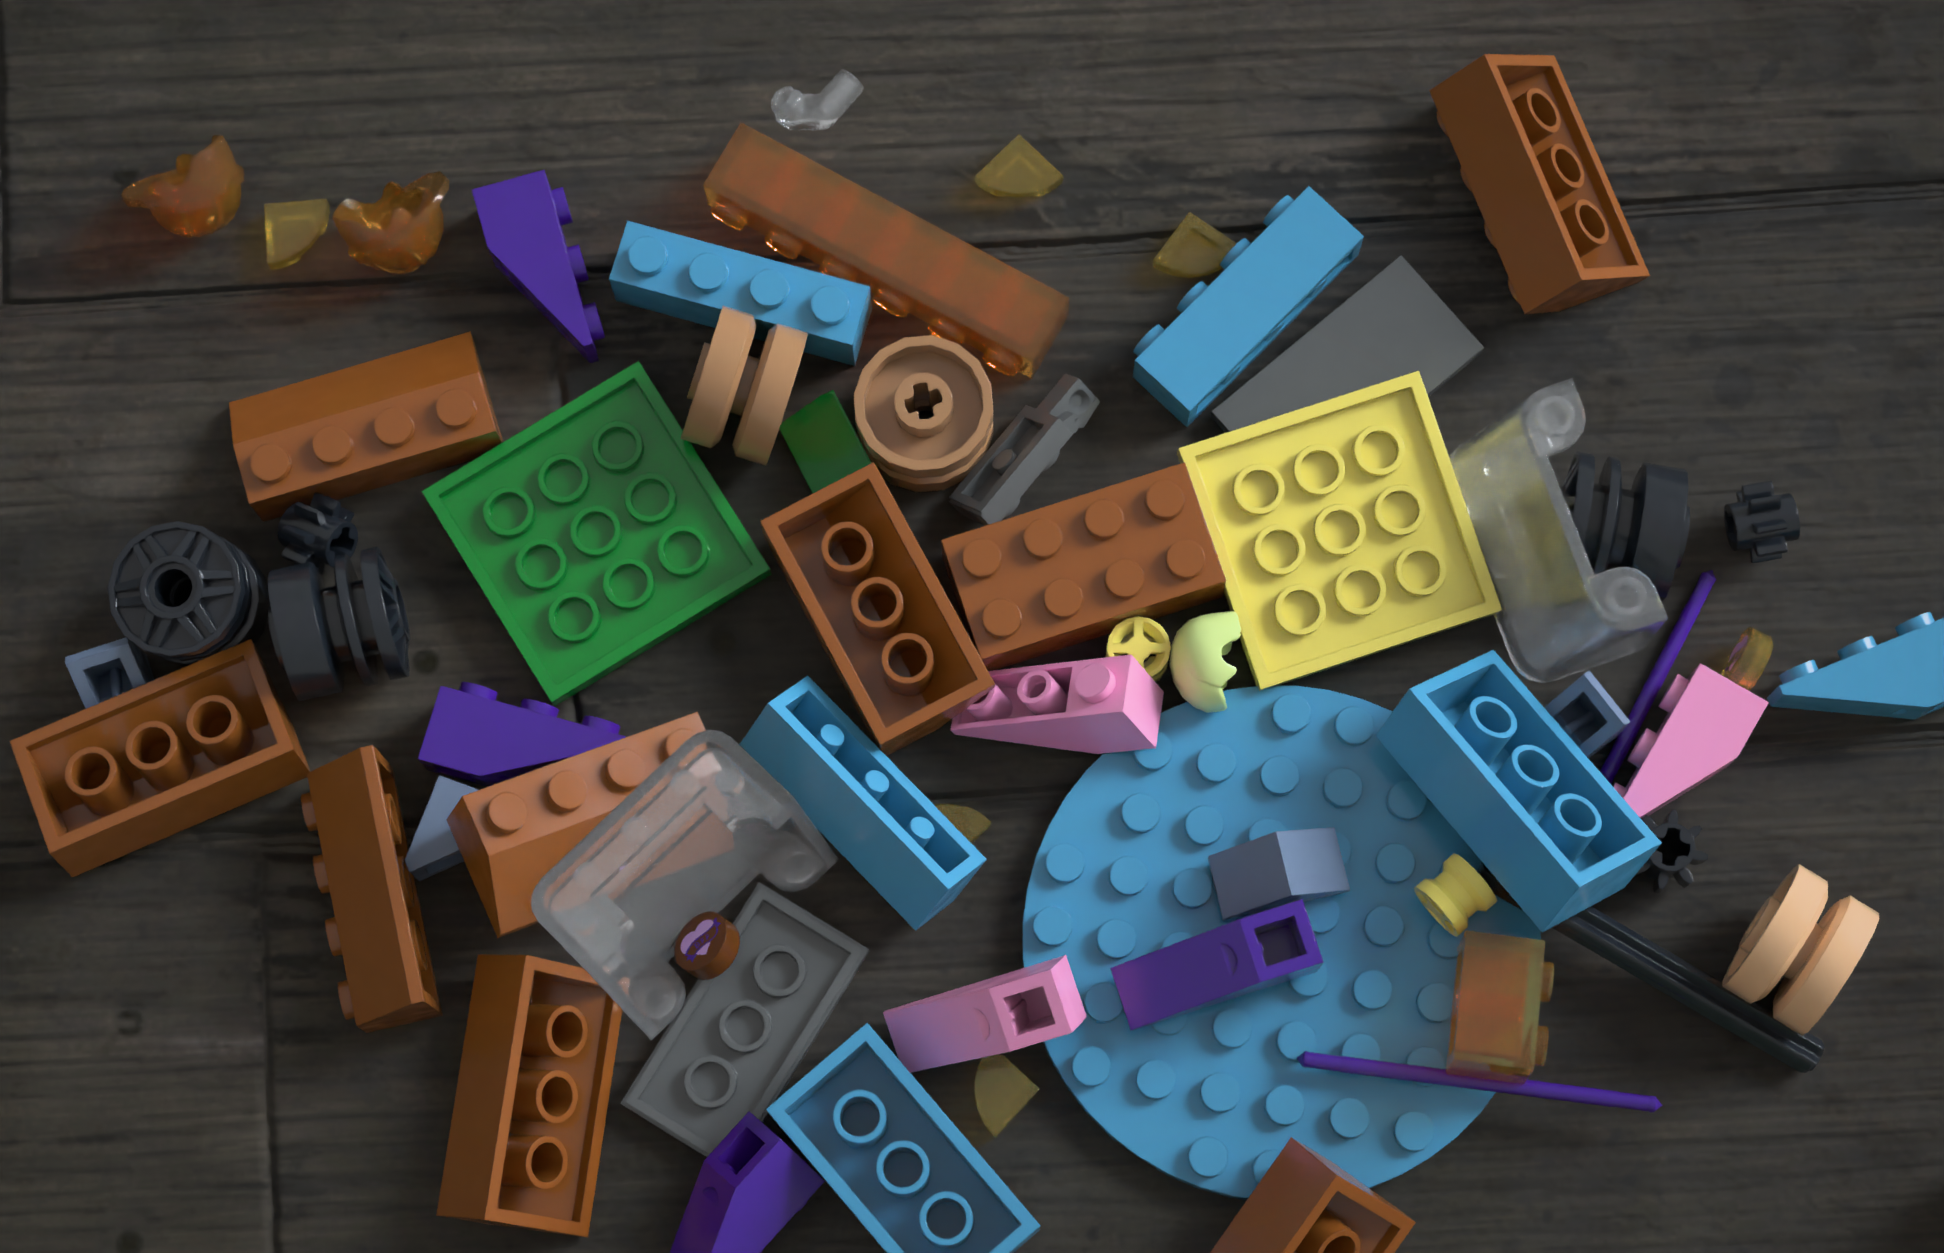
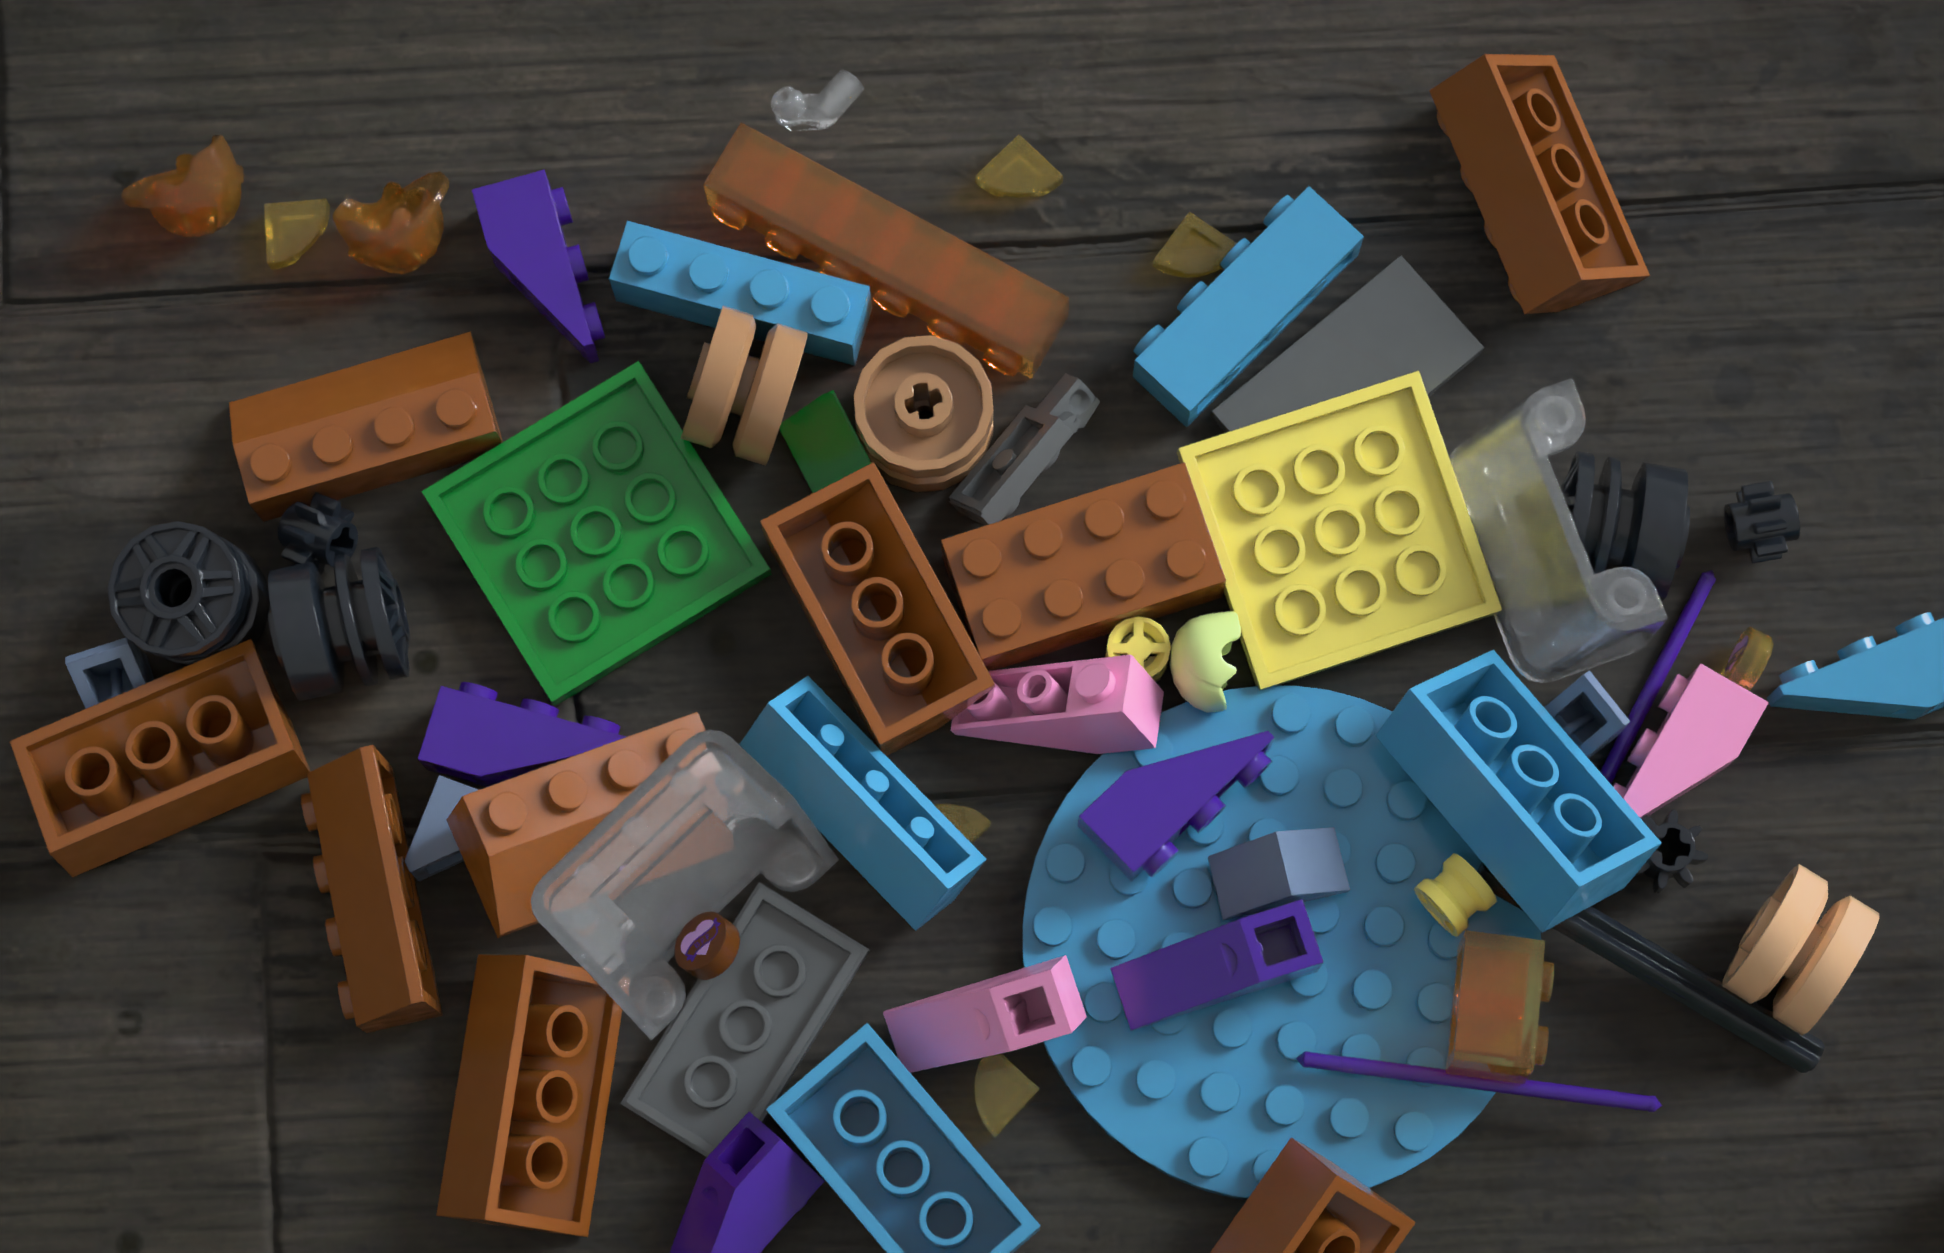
(1159, 801): none -> dark purple slope

